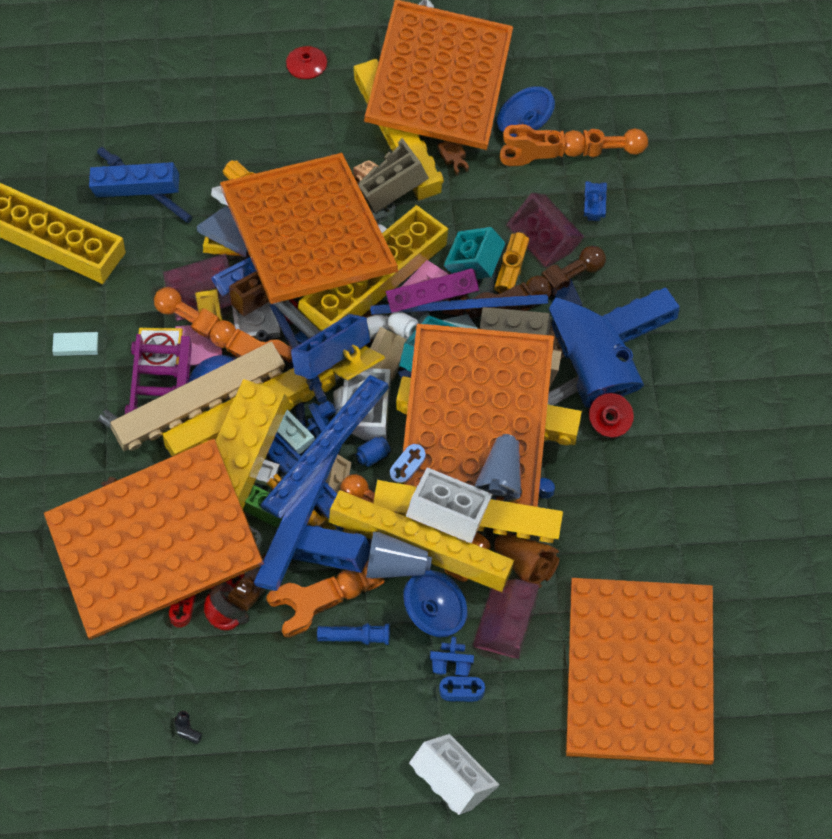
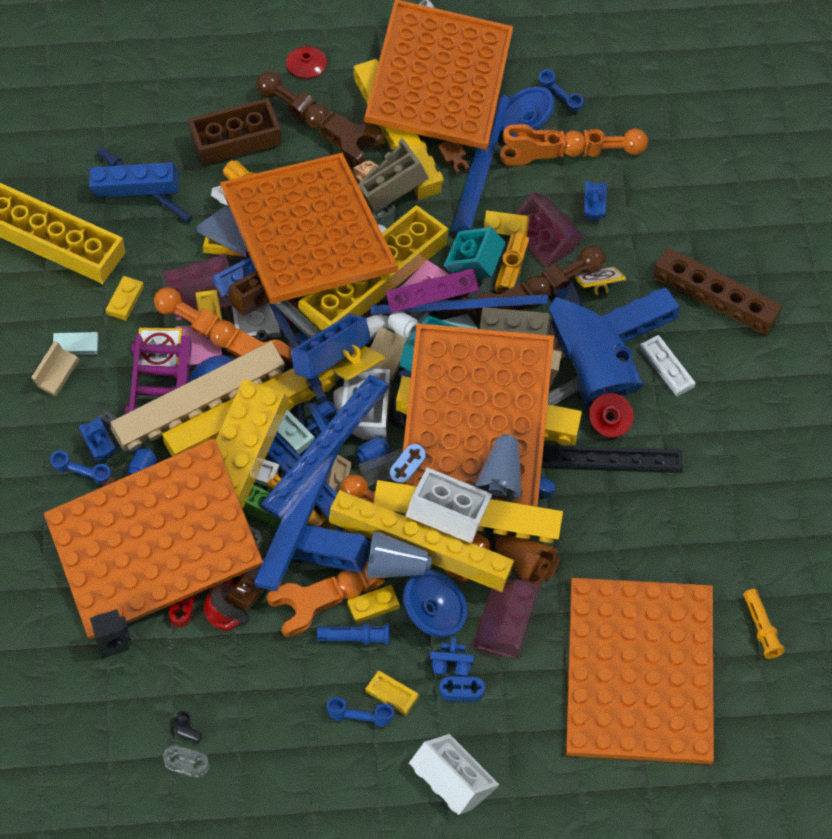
(54, 369): none -> tan panel
(62, 463): none -> blue bar
(97, 439): none -> blue hips
(110, 633): none -> black brick
(124, 298): none -> yellow plate
(142, 459): none -> blue brick
(185, 766): none -> clear beam
(235, 131): none -> reddish brown brick
(332, 126): none -> reddish brown piece
(337, 710): none -> blue bar
(373, 604): none -> yellow plate
(379, 467): none -> clear tile
(392, 692): none -> yellow tile
(397, 417): none -> black arm
(478, 172): none -> blue tile
(506, 223): none -> yellow plate
(547, 80): none -> blue bar
(599, 278): none -> piece
(612, 459): none -> black tile
(667, 365): none -> white tile
(728, 291): none -> reddish brown brick
(766, 633): none -> light orange pin

